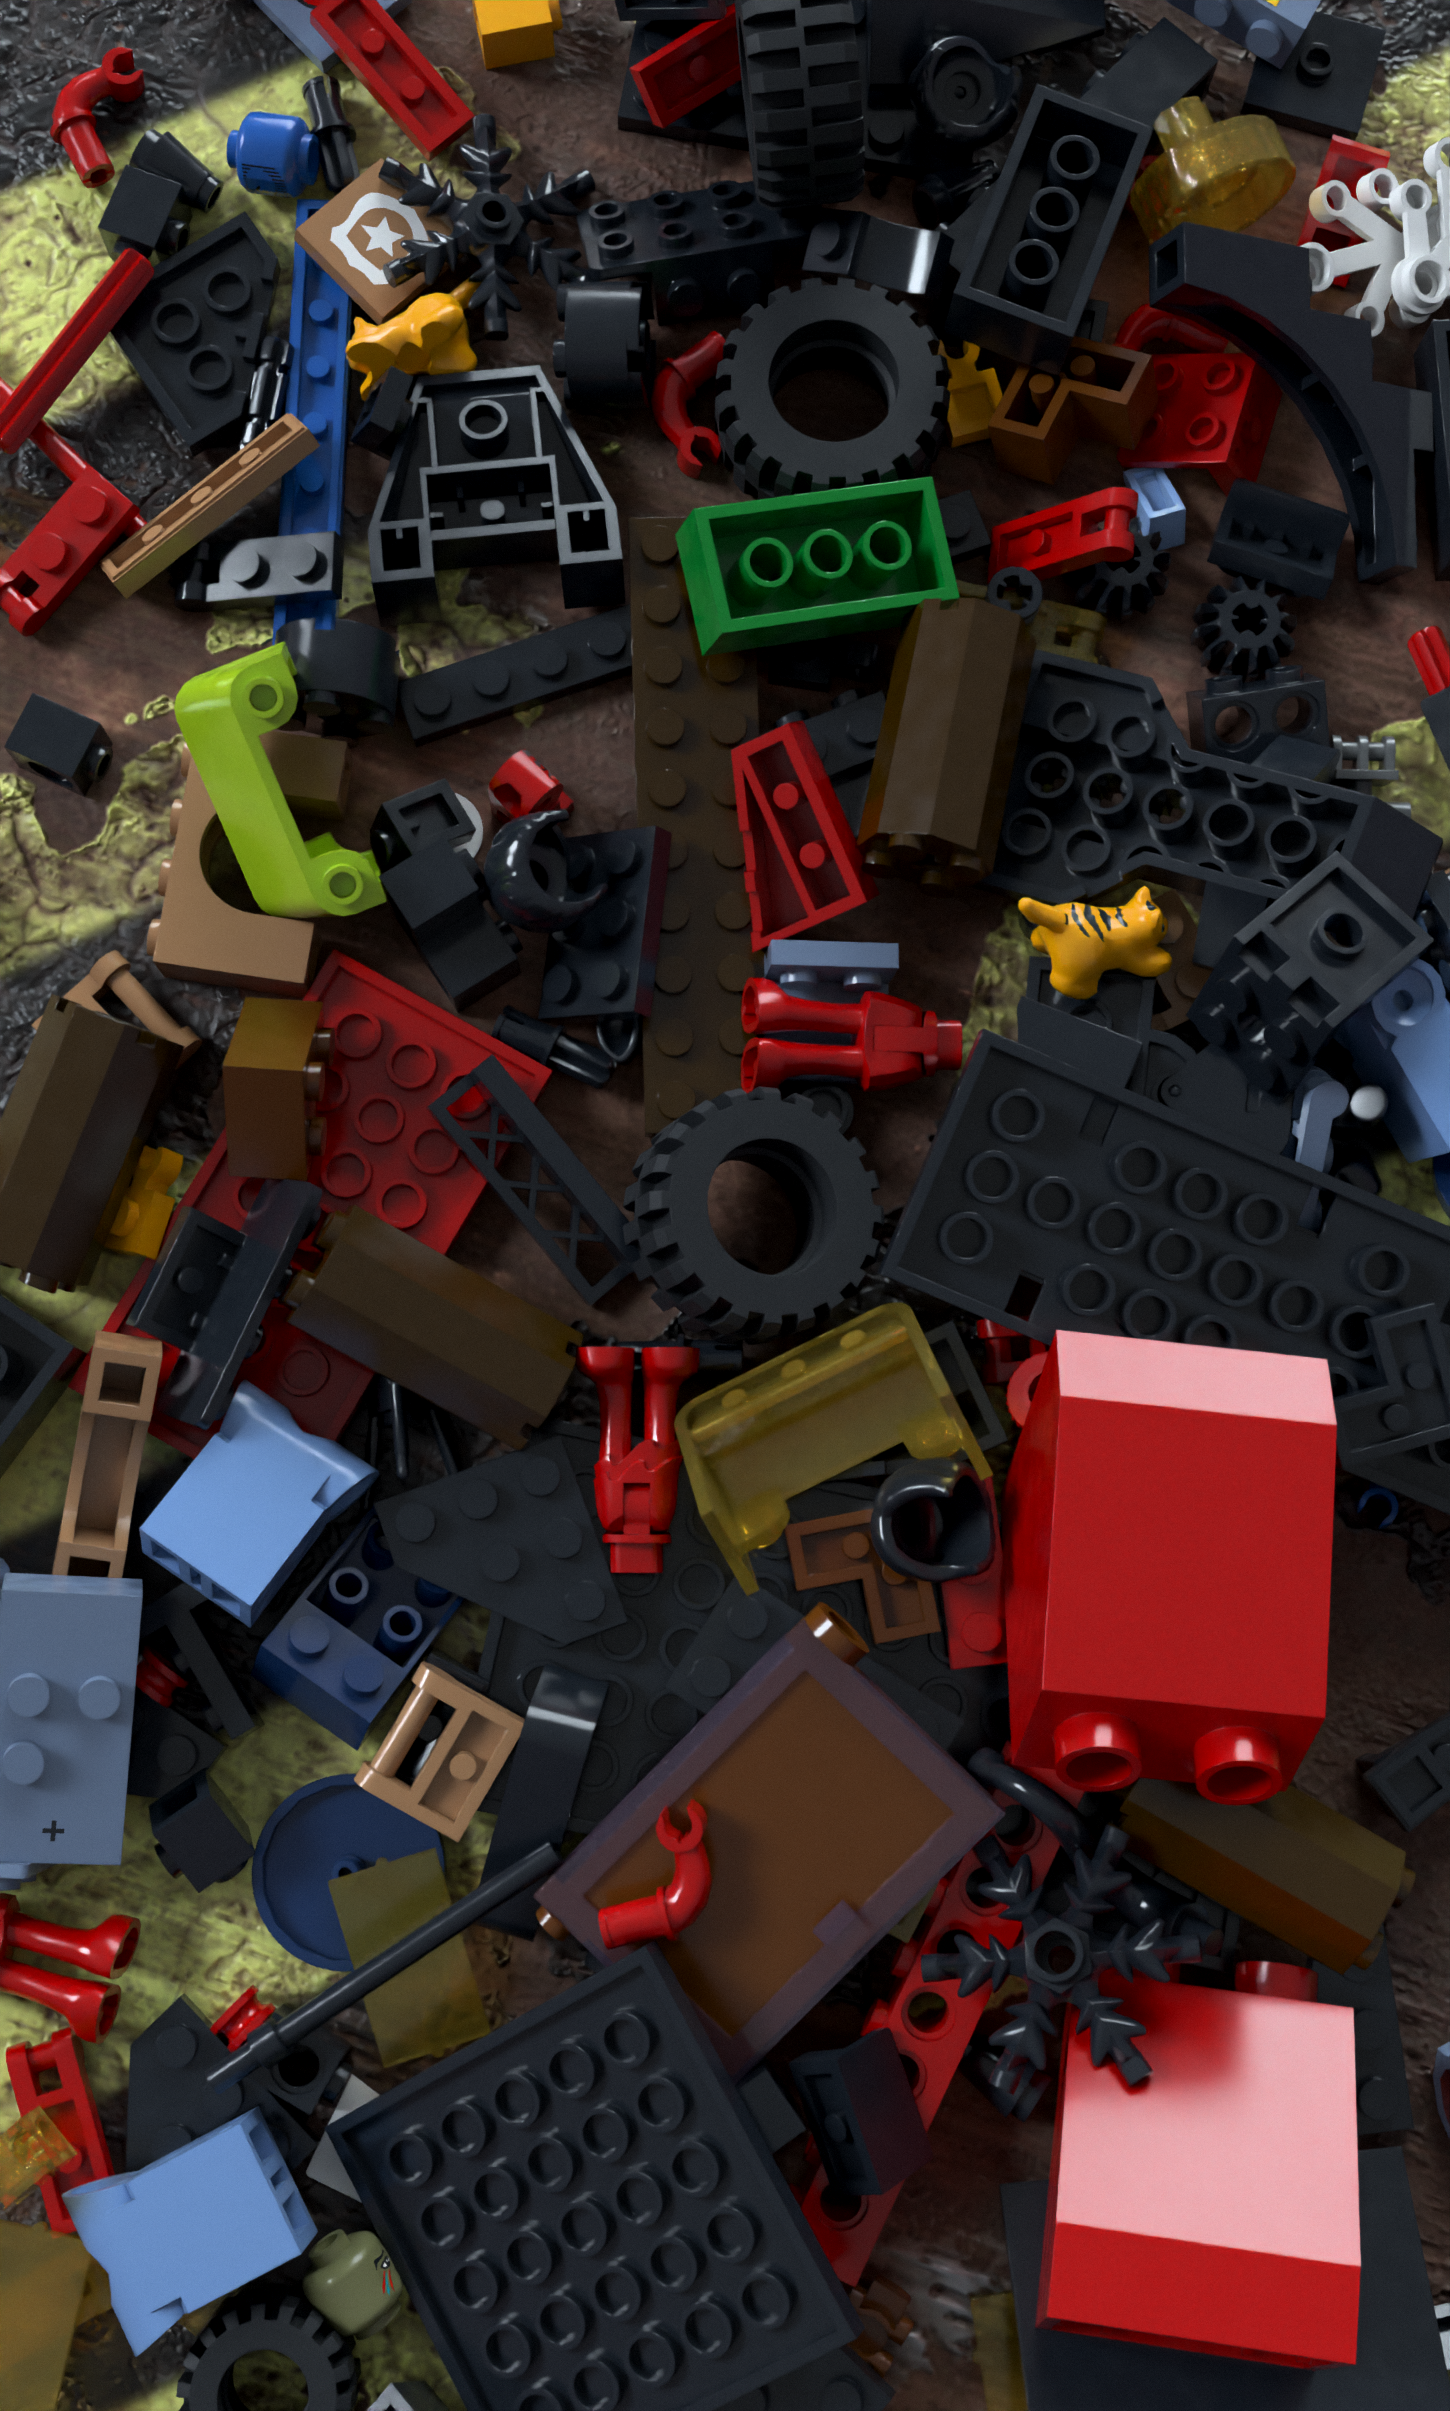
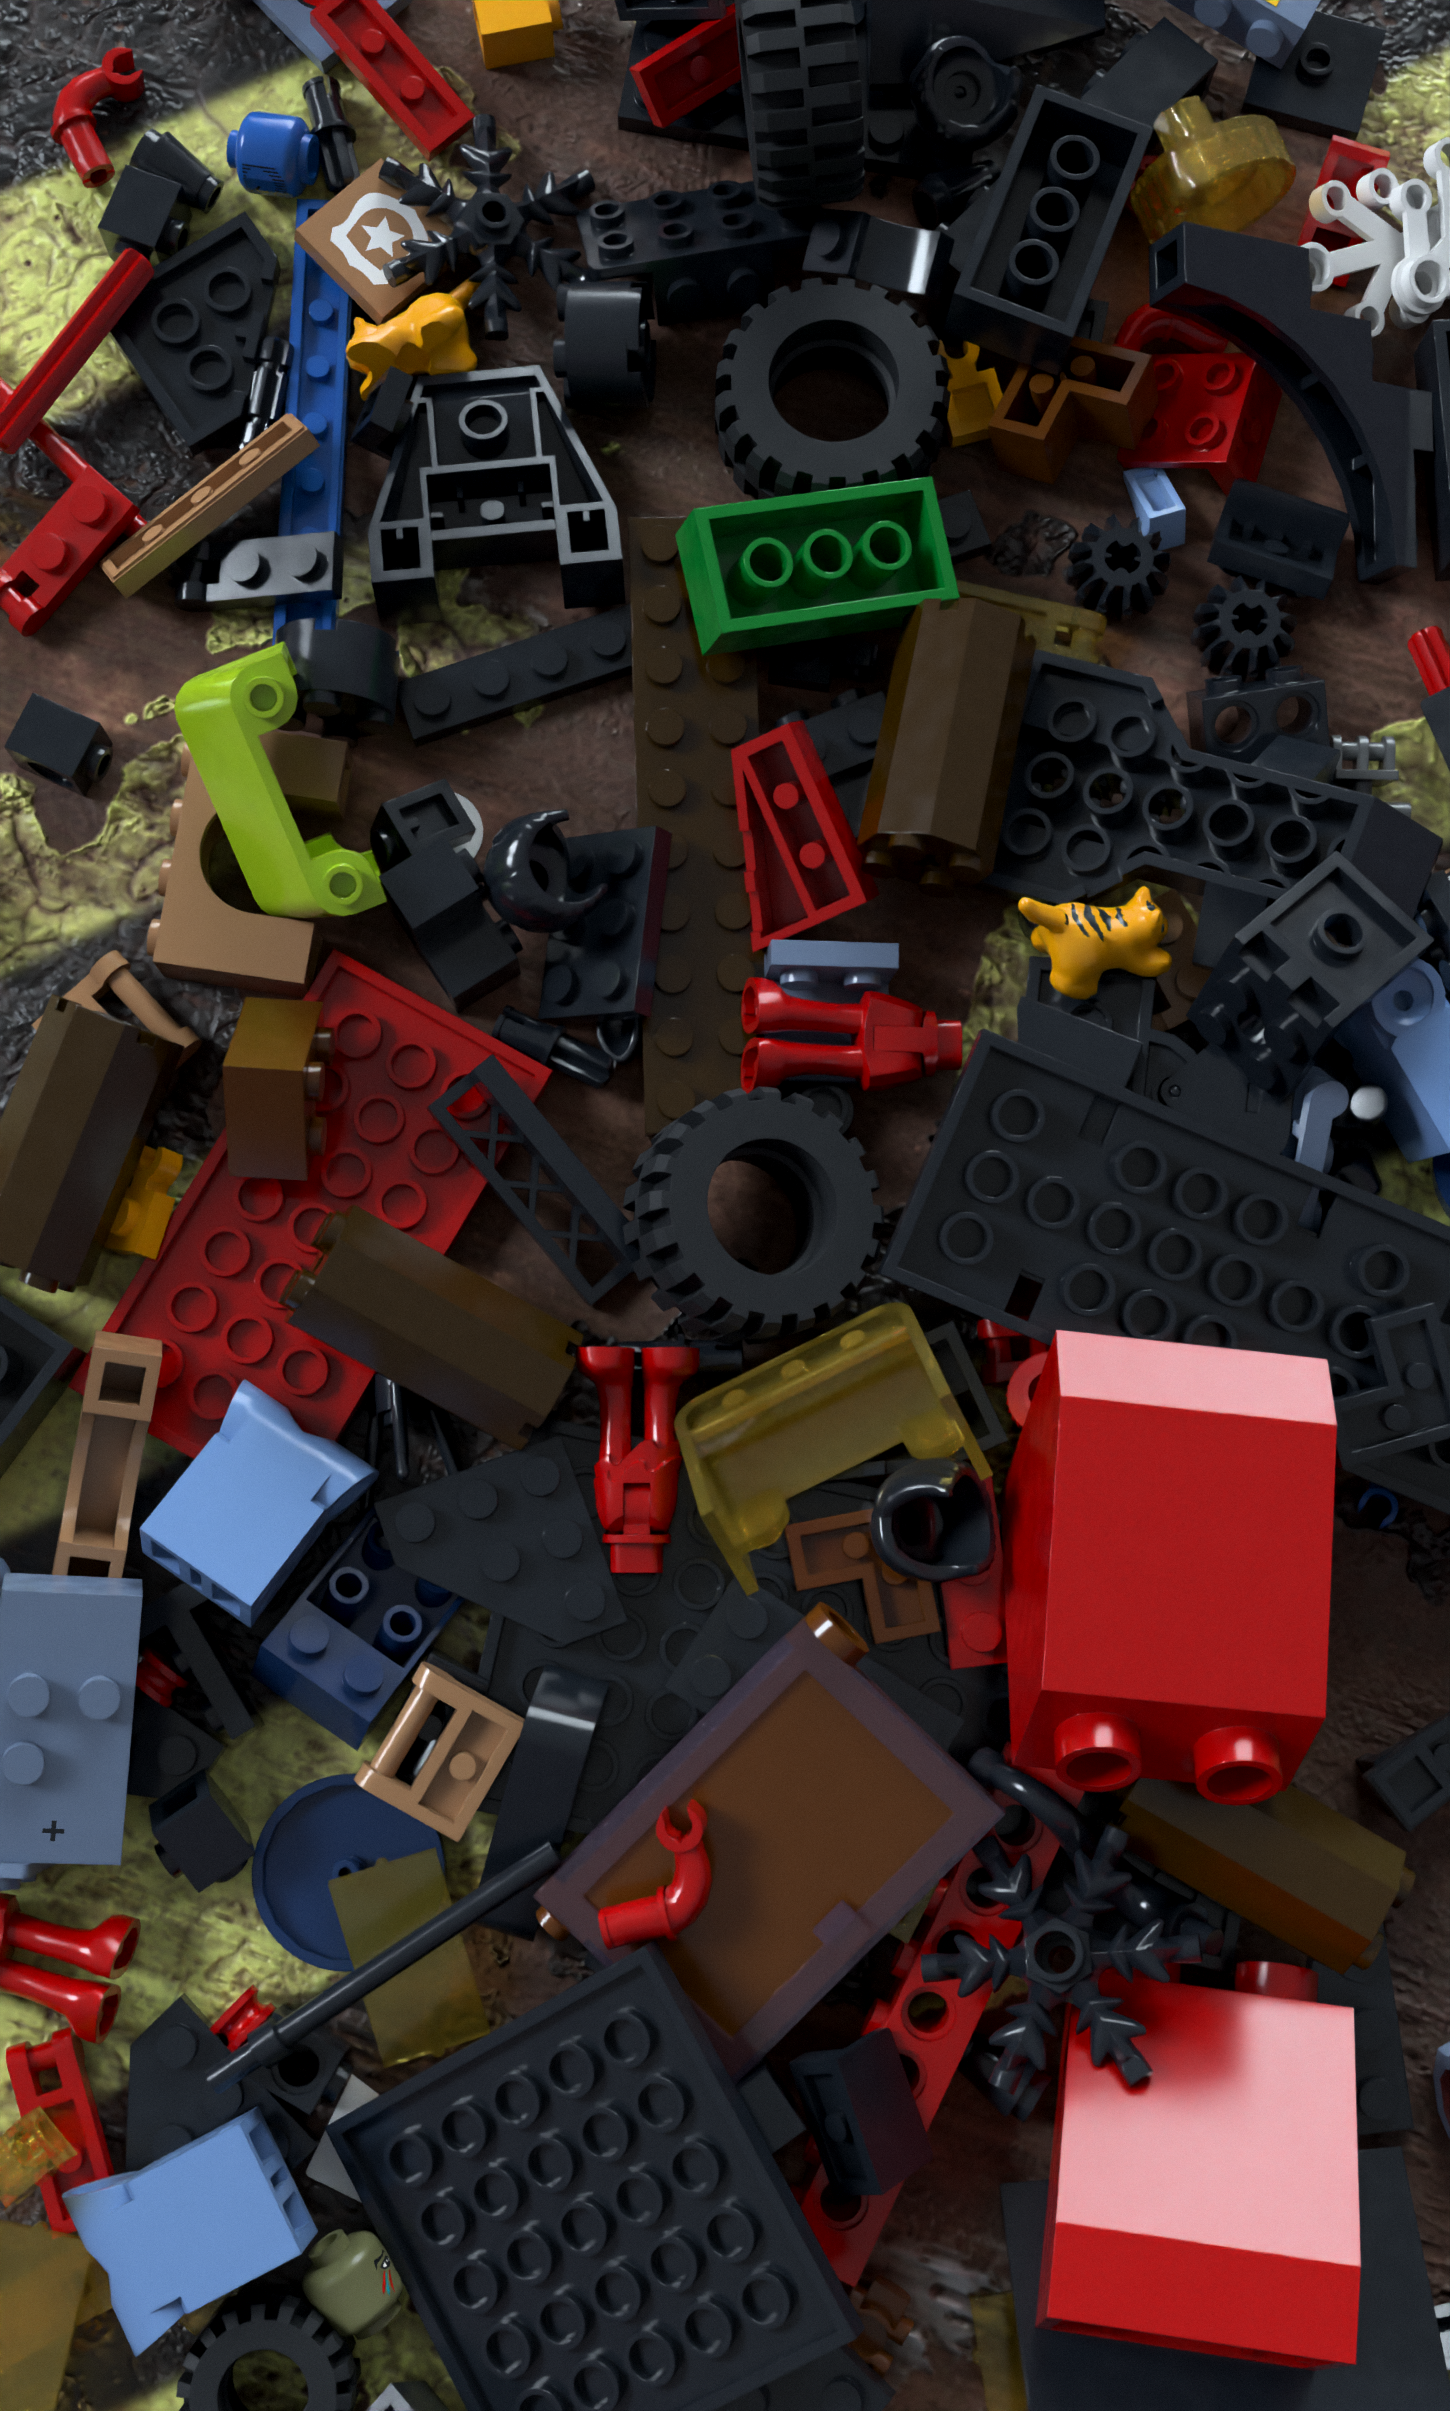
(215, 1291): black bracket -> none
(525, 788): red leg -> none
(677, 386): red piece -> none
(1026, 586): black bush -> none
(1067, 535): red plate -> none

